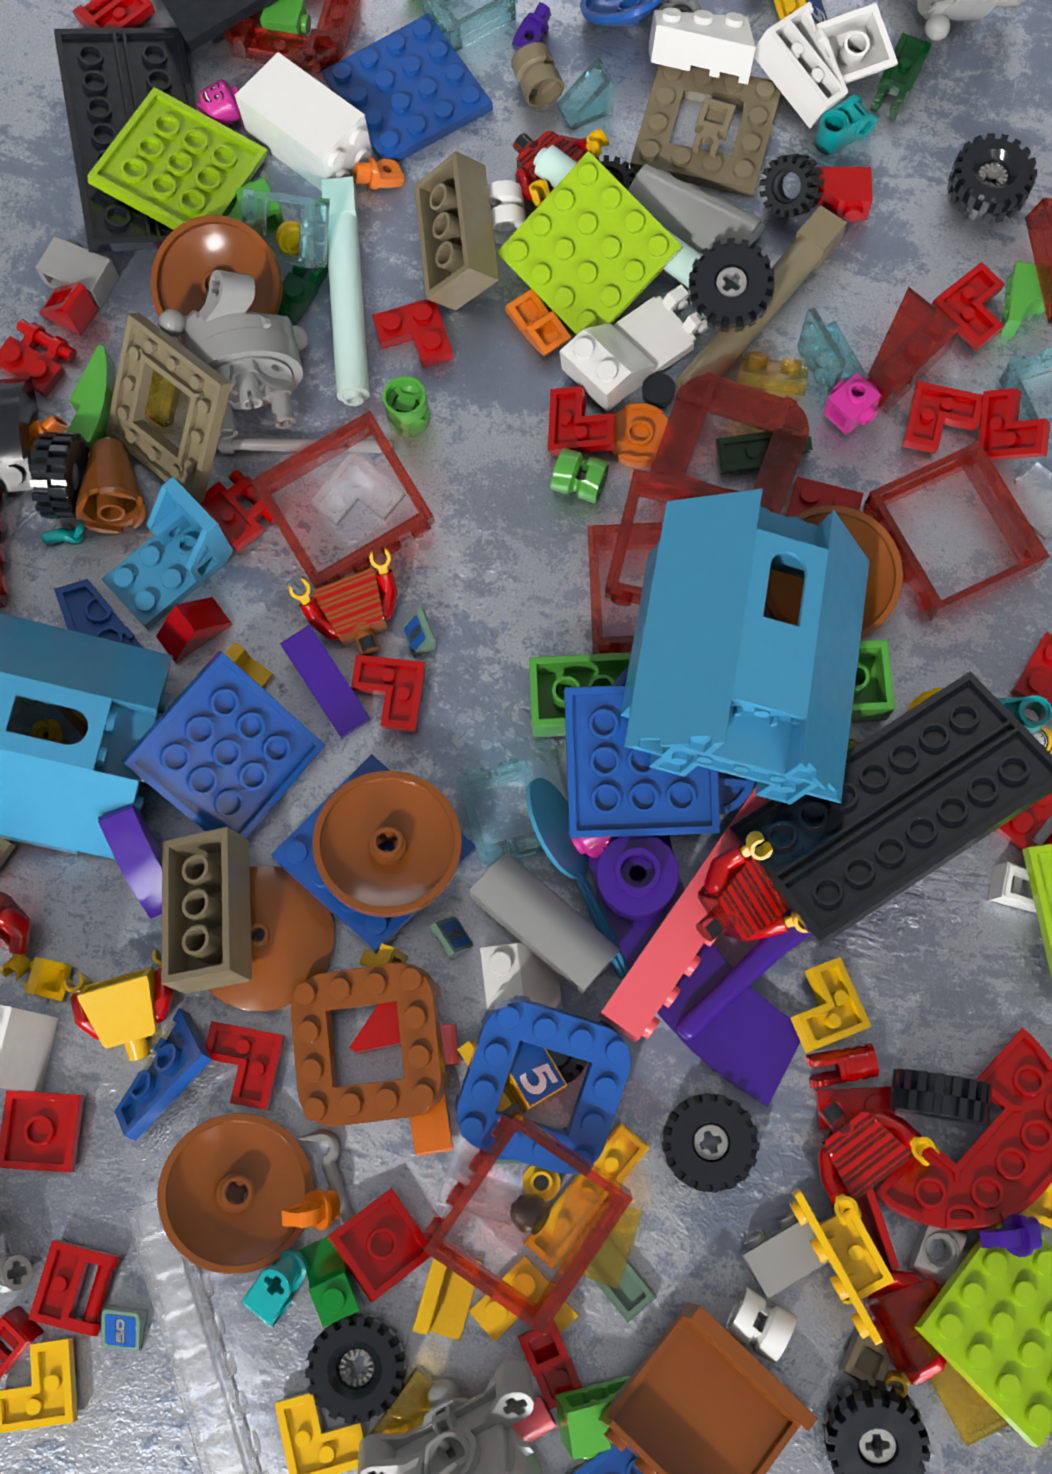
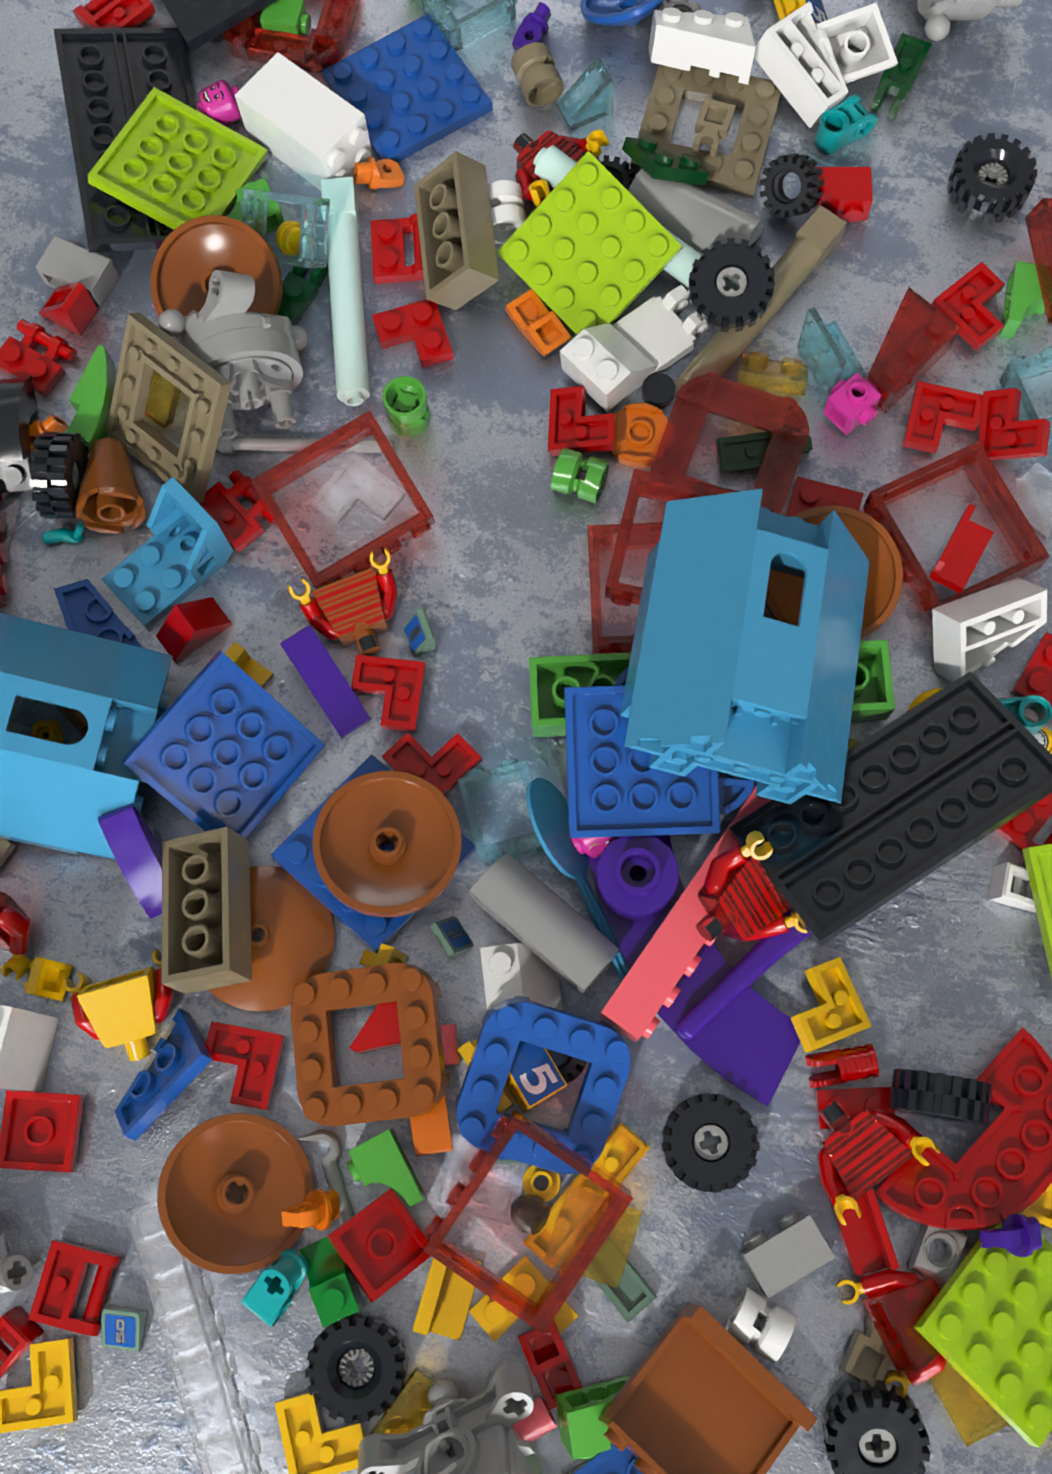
(386, 1163): none -> bright green arch
(389, 250): none -> red plate
(440, 769): none -> red plate
(662, 164): none -> dark green plate
(852, 1258): yellow bracket -> none
(961, 553): none -> red panel
(983, 624): none -> white wedge

